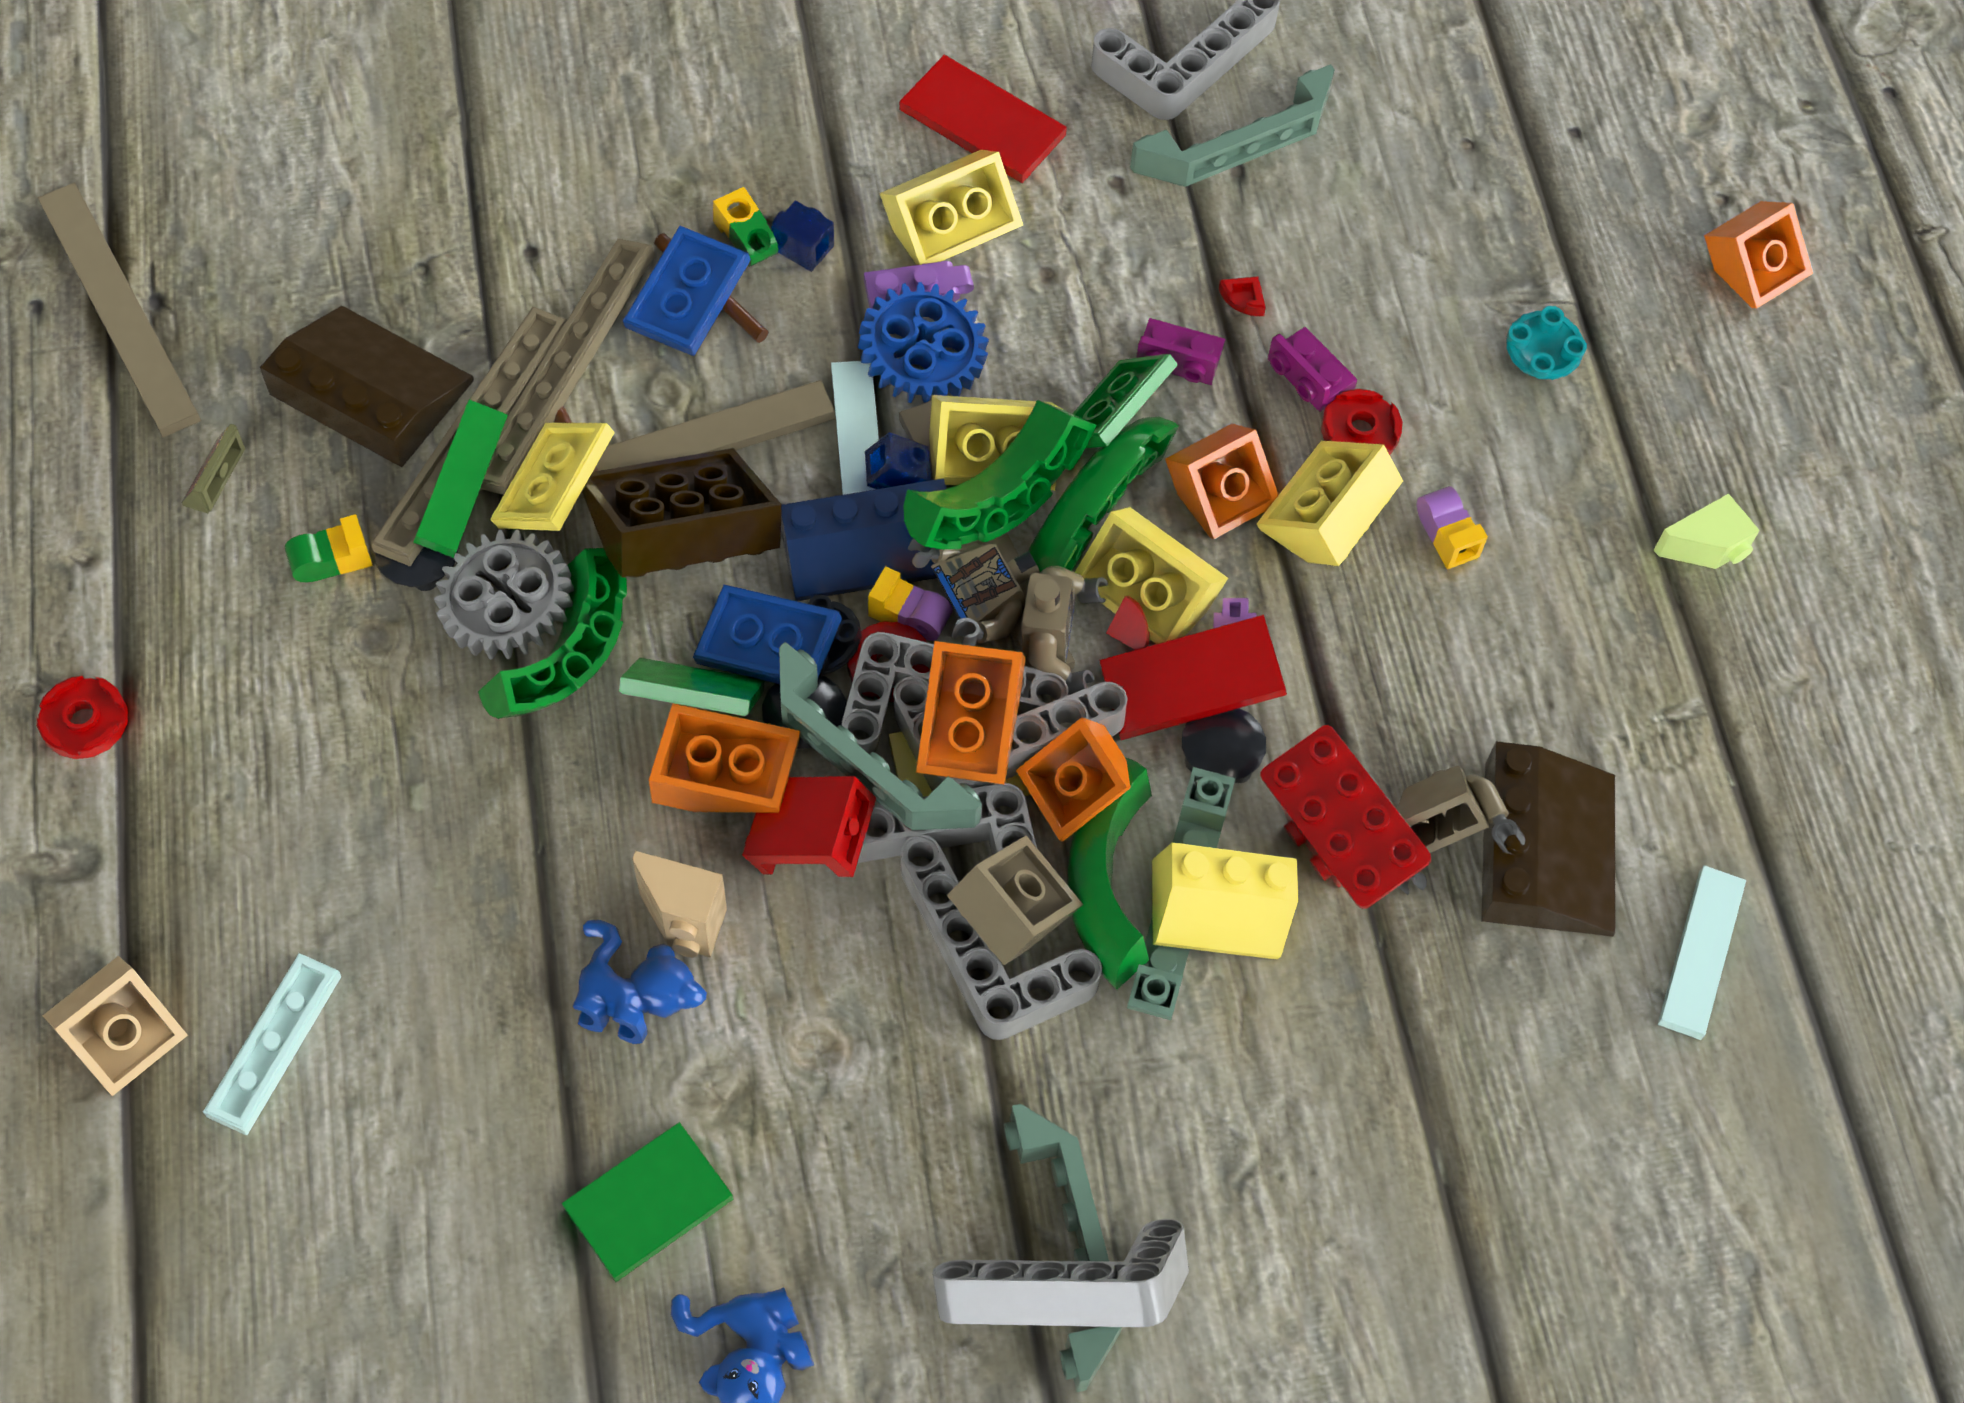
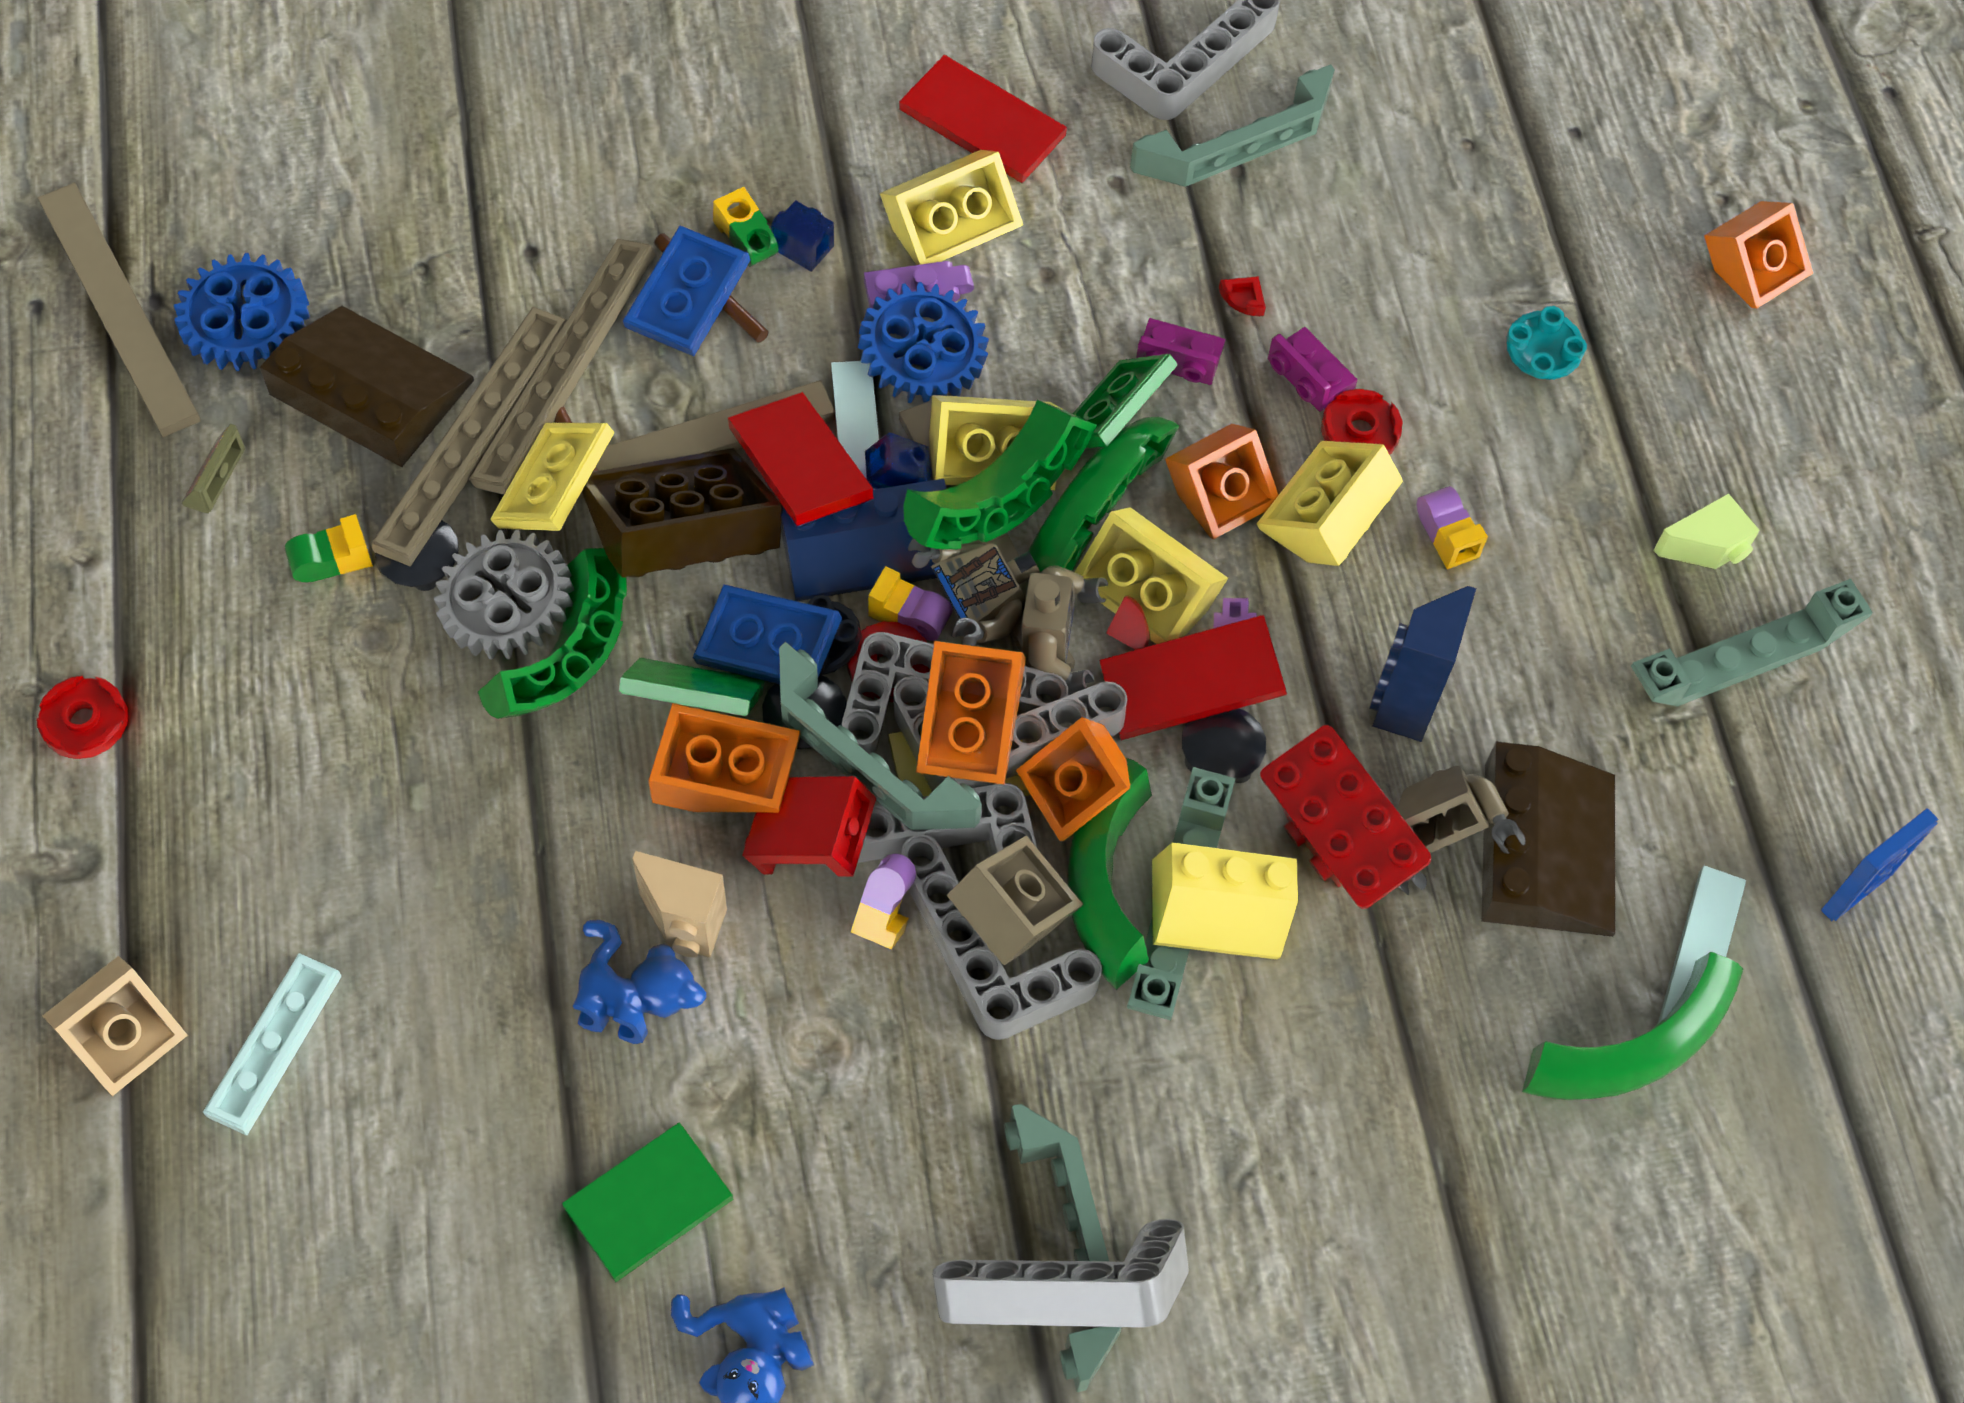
(215, 304): none -> blue gear
(460, 478): green tile -> none
(800, 458): none -> red tile
(879, 906): none -> leg
(1420, 665): none -> dark blue slope
(1623, 1067): none -> green brick
(1755, 651): none -> sand green slope
(1880, 865): none -> blue tile

